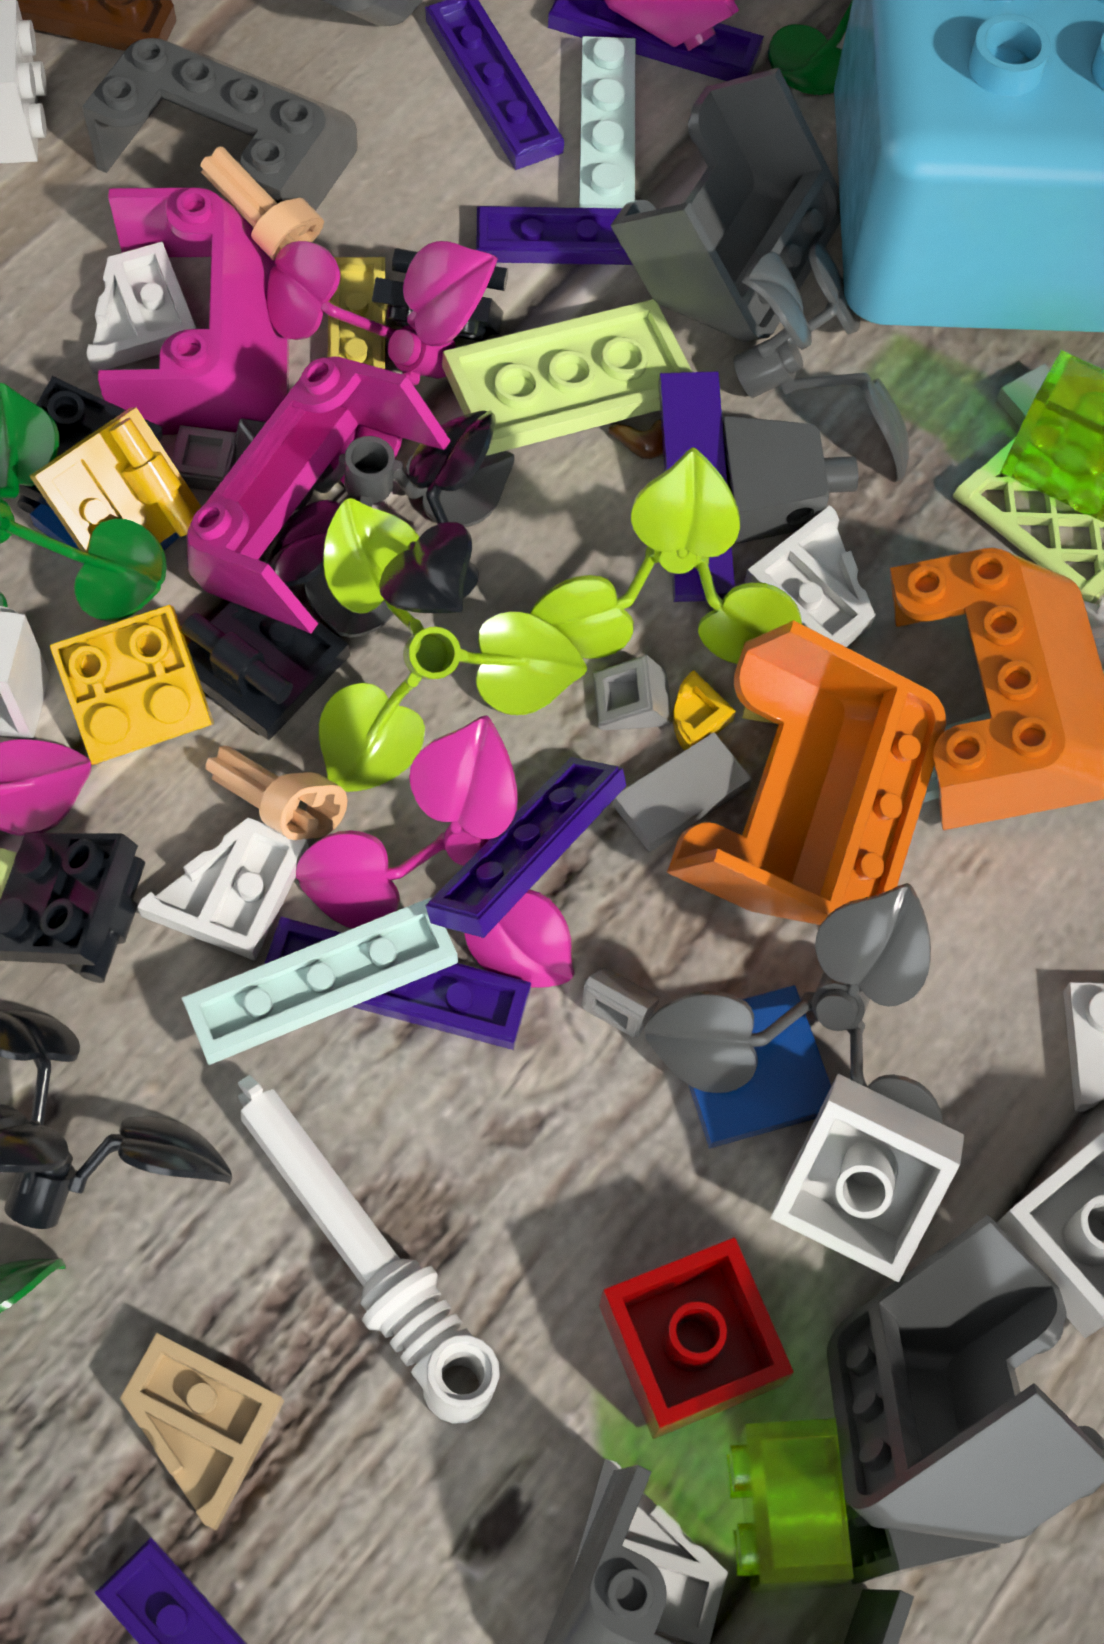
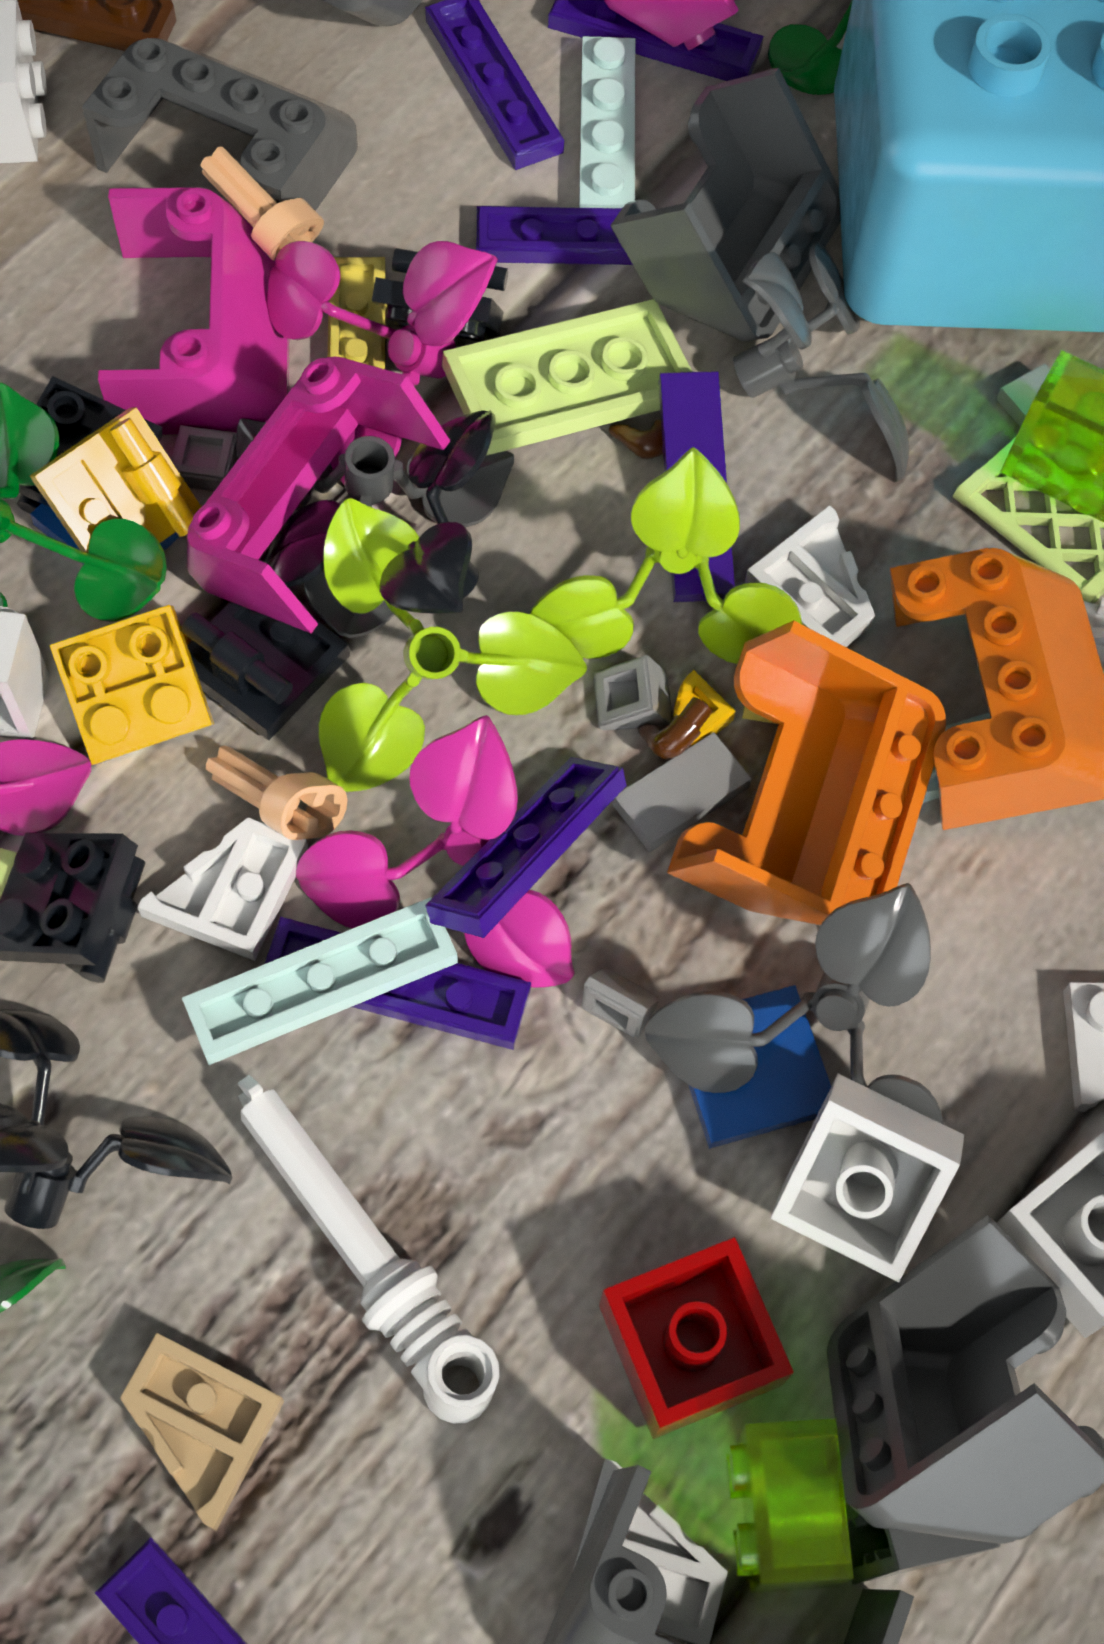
(137, 308): white wing -> none
(680, 733): none -> reddish brown animal
(780, 474): dark grey torso -> none

